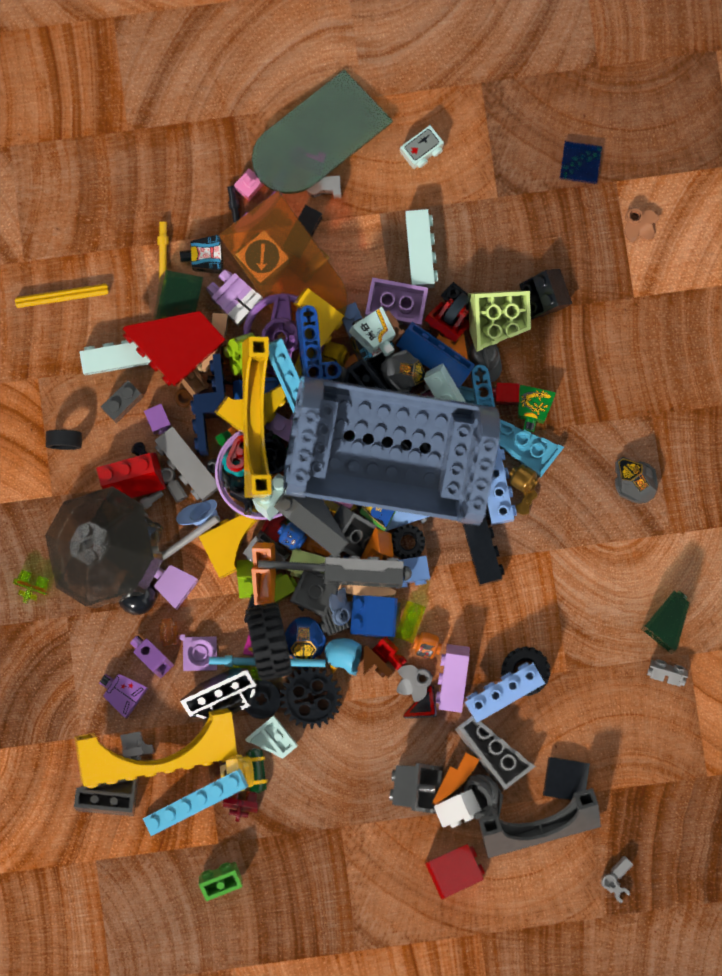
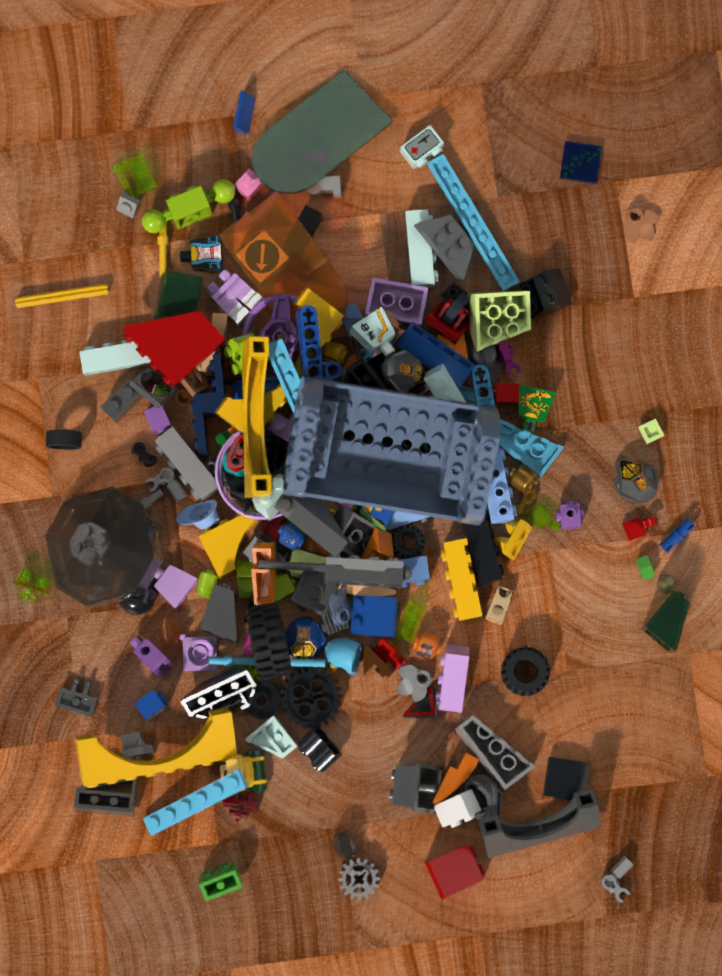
(77, 701): none -> dark grey hinge
(122, 693): medium lavender torso -> none
(127, 205): none -> light grey plate
(133, 475): red slope -> none
(140, 173): none -> clear neon green plate
(152, 387): none -> tile
(152, 704): none -> blue brick
(188, 206): none -> lime brick
(191, 536): light grey bar -> none
(206, 583): none -> lime brick
(221, 614): none -> dark grey slope
(244, 113): none -> blue slope
(319, 749): none -> black brick
(345, 845): none -> clear smoke head
(349, 869): none -> light grey gear
(449, 243): none -> dark grey wing
(461, 579): none -> yellow wedge
(473, 223): none -> medium azure plate
(499, 605): none -> tan leg
(505, 692): light blue brick -> none
(506, 354): none -> magenta plate
(511, 546): none -> yellow tile
(541, 517): none -> clear neon green plate
(569, 522): none -> medium lavender brick
(636, 527): none -> red plate
(645, 567): none -> bright green piece
(651, 431): none -> yellowish green plate
(660, 668): light grey hinge -> none
(666, 584): none -> olive cone
(677, 535): none -> blue pin

